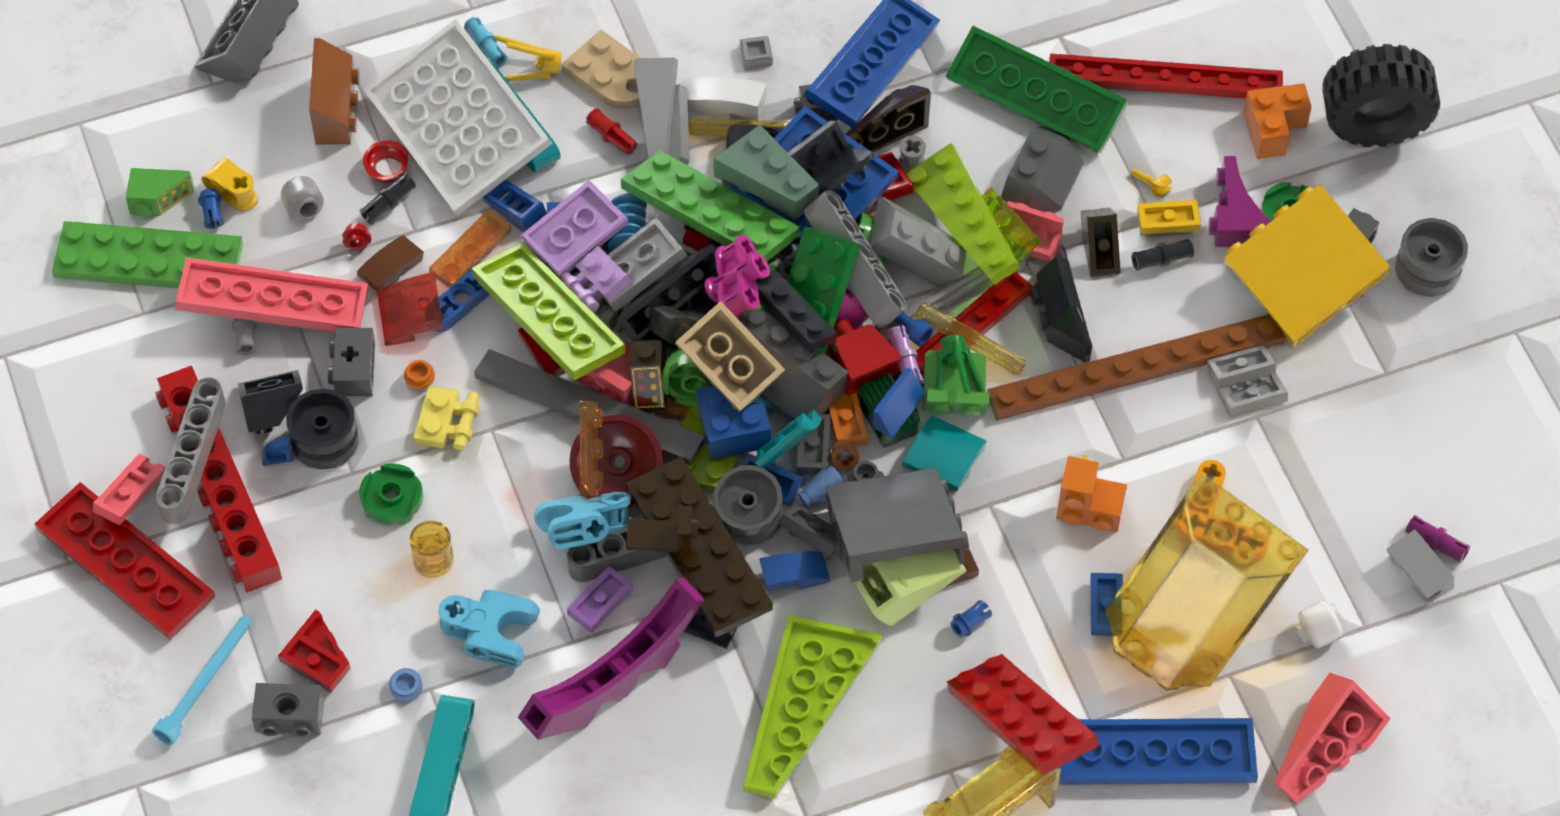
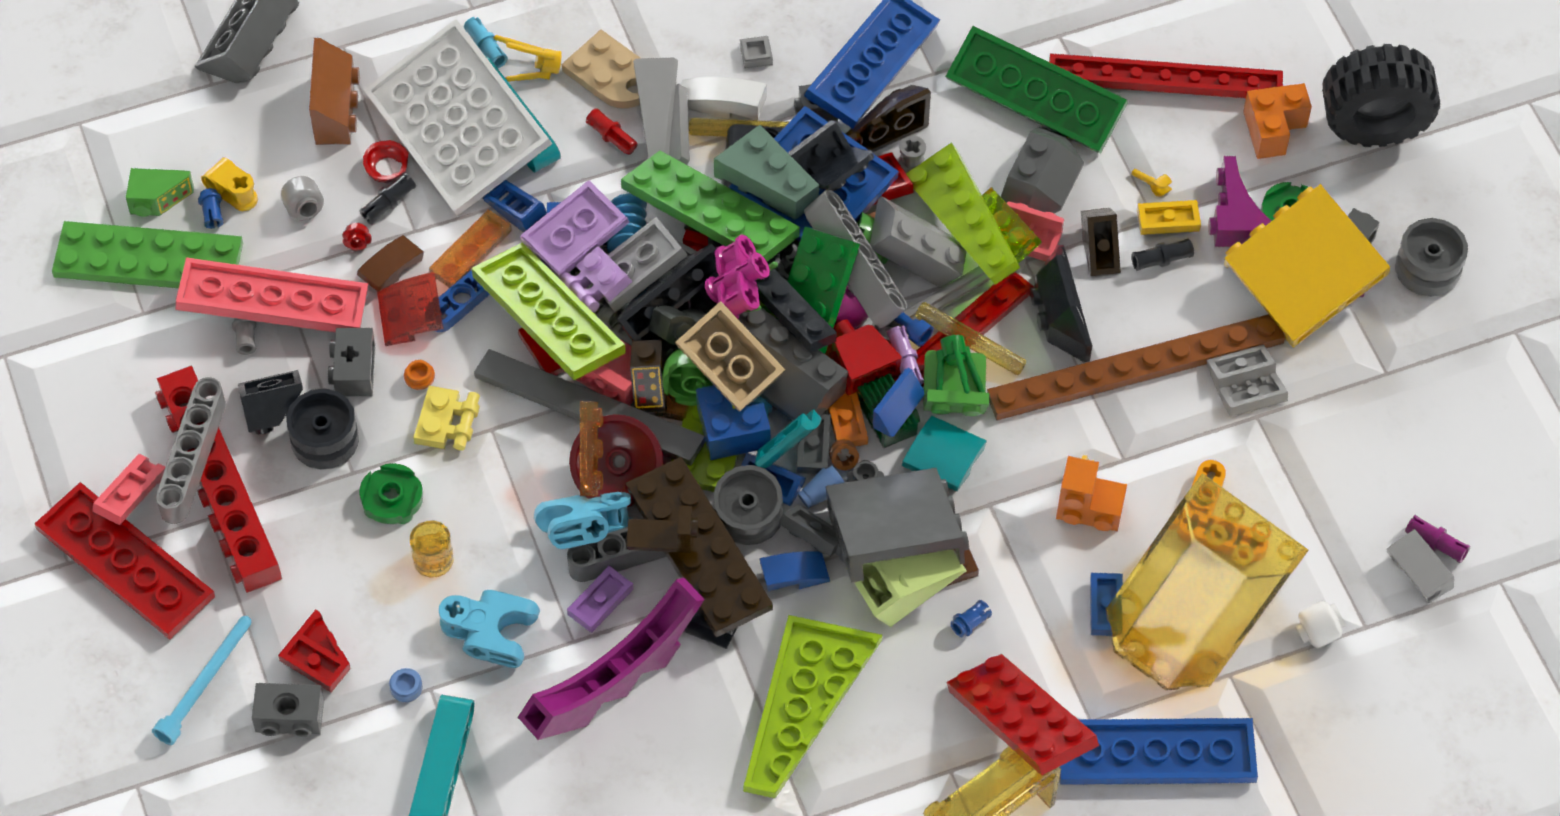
(277, 452): blue tile -> none
(1331, 731): coral wedge -> none

